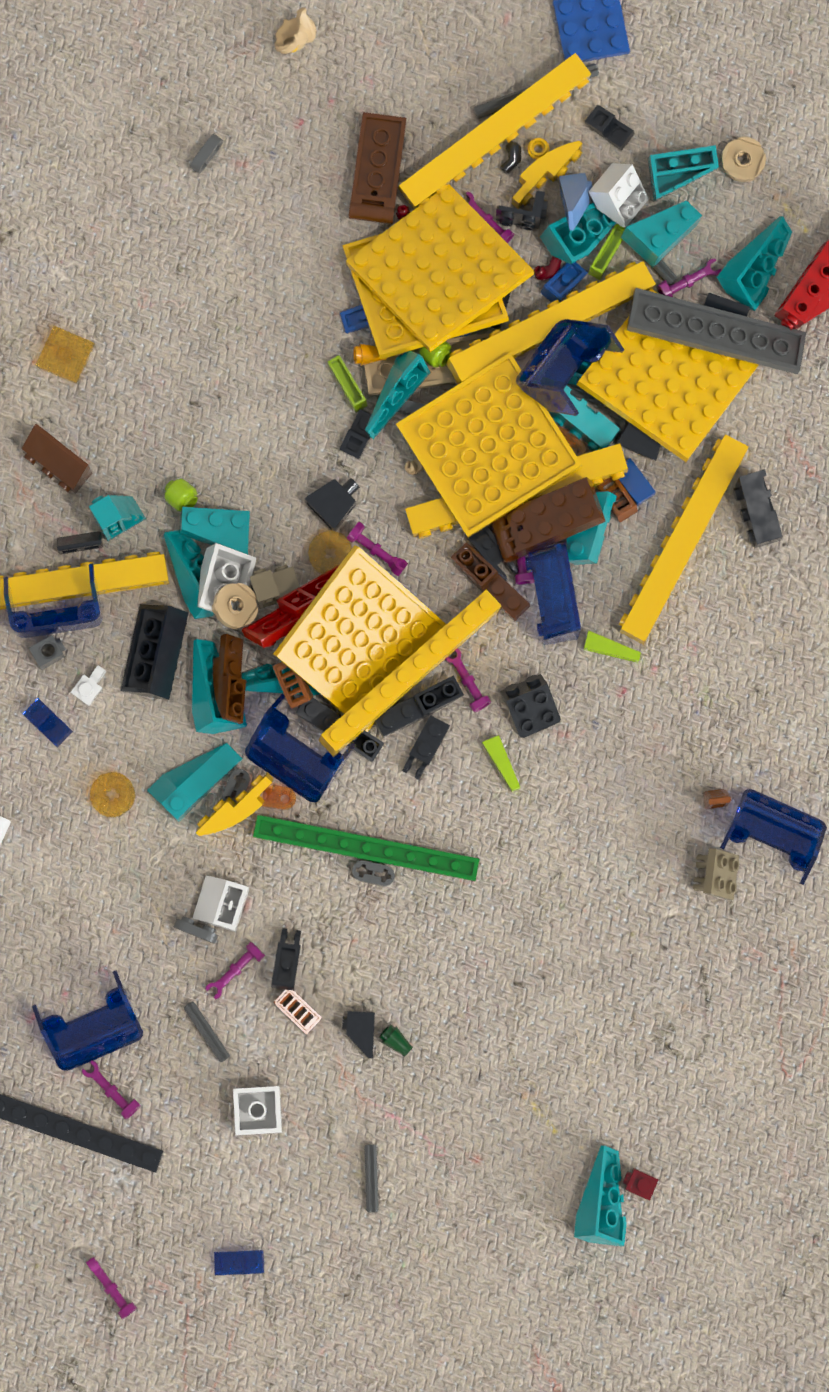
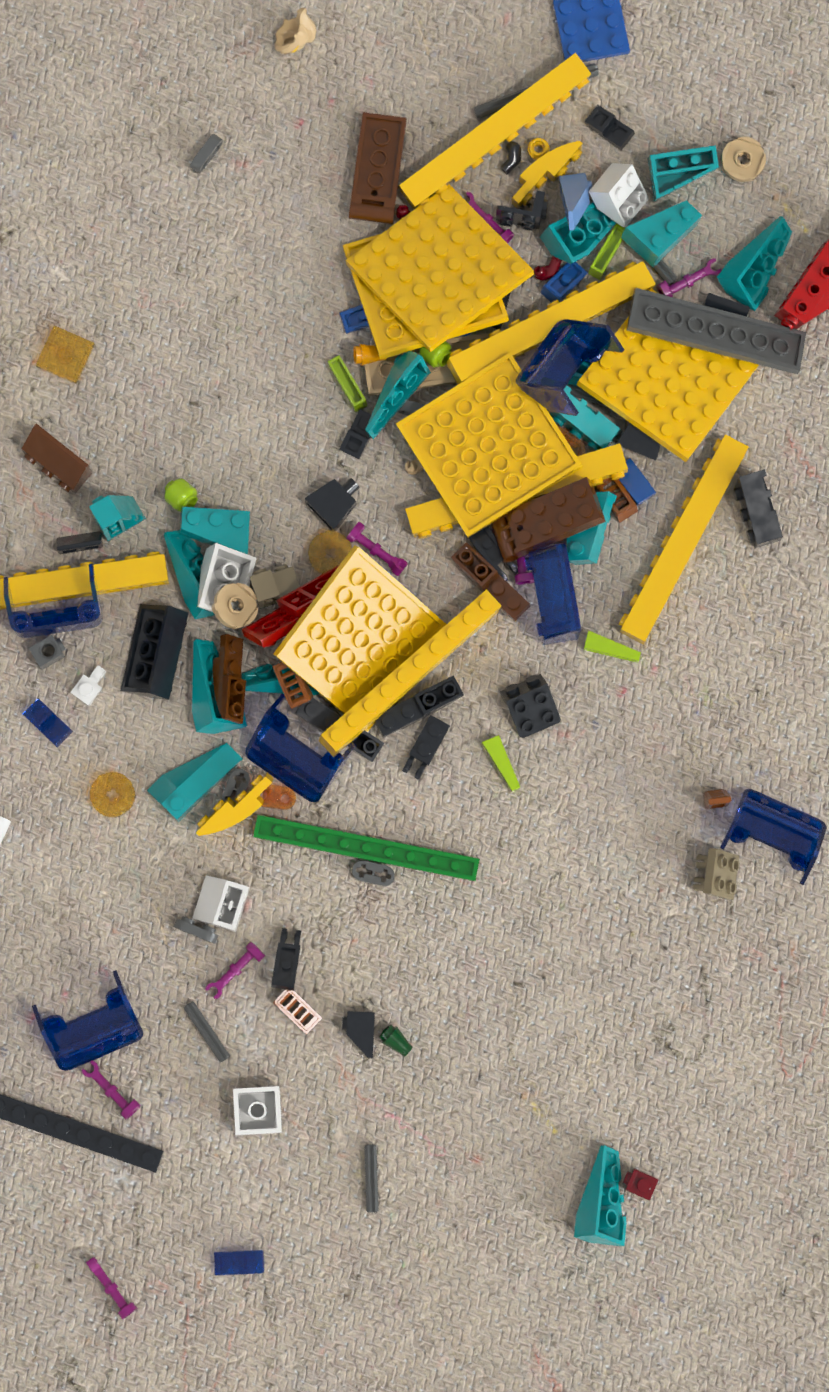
(468, 681): magenta piece -> none

